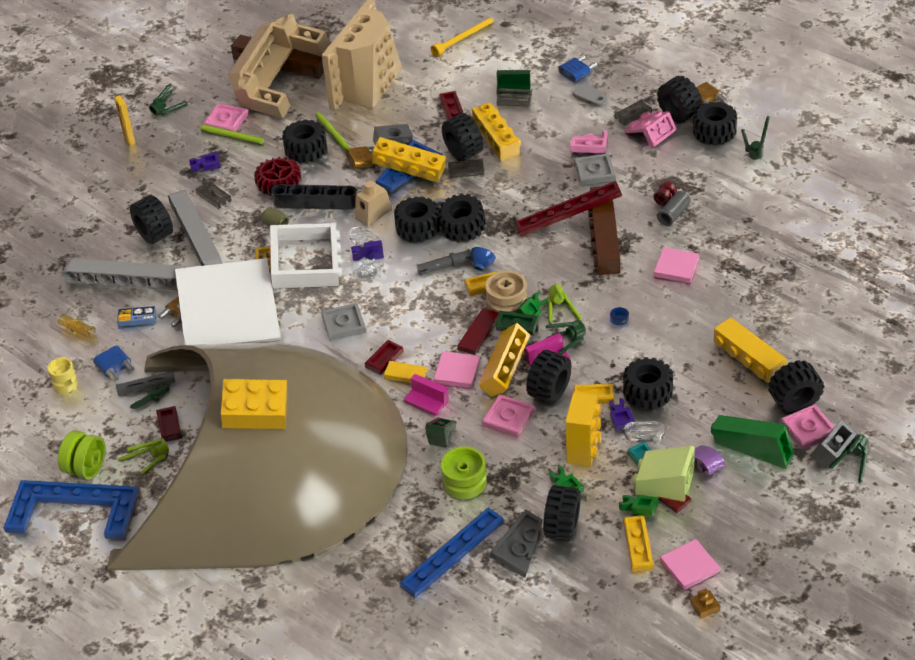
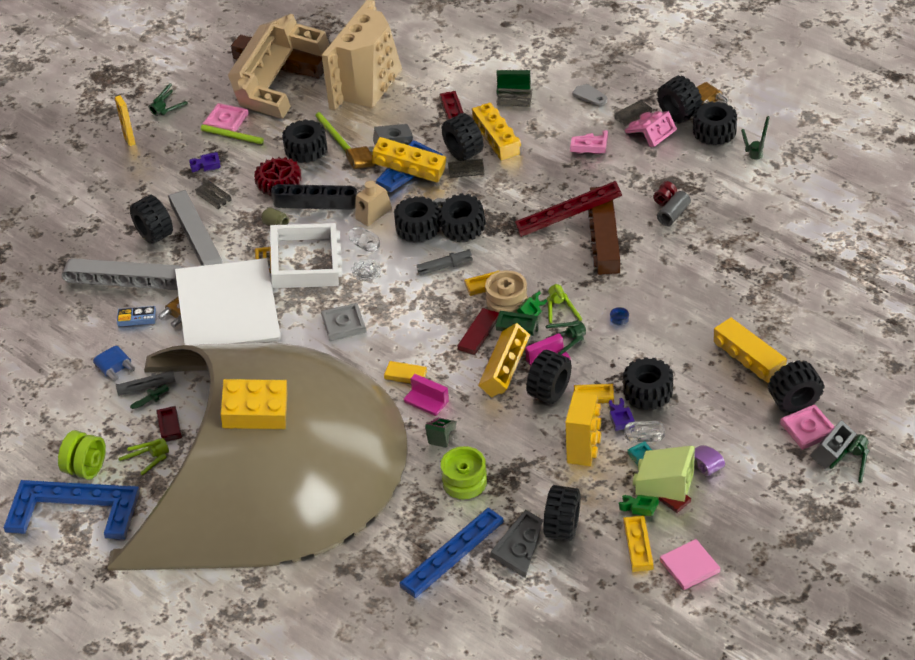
(62, 375): light yellow wheel -> none
(76, 325): clear yellow pin -> none
(371, 250): dark purple plate -> none
(380, 359): dark red tile -> none
(439, 48): yellow piece -> none
(457, 369): bright pink tile -> none
(482, 258): blue brick -> none
(508, 415): bright pink tile -> none
(567, 481): green plate -> none
(576, 69): blue piece -> none
(594, 169): light grey tile -> none
(676, 265): bright pink tile -> none
(705, 603): pearl gold tile -> none
(754, 438): green slope -> none

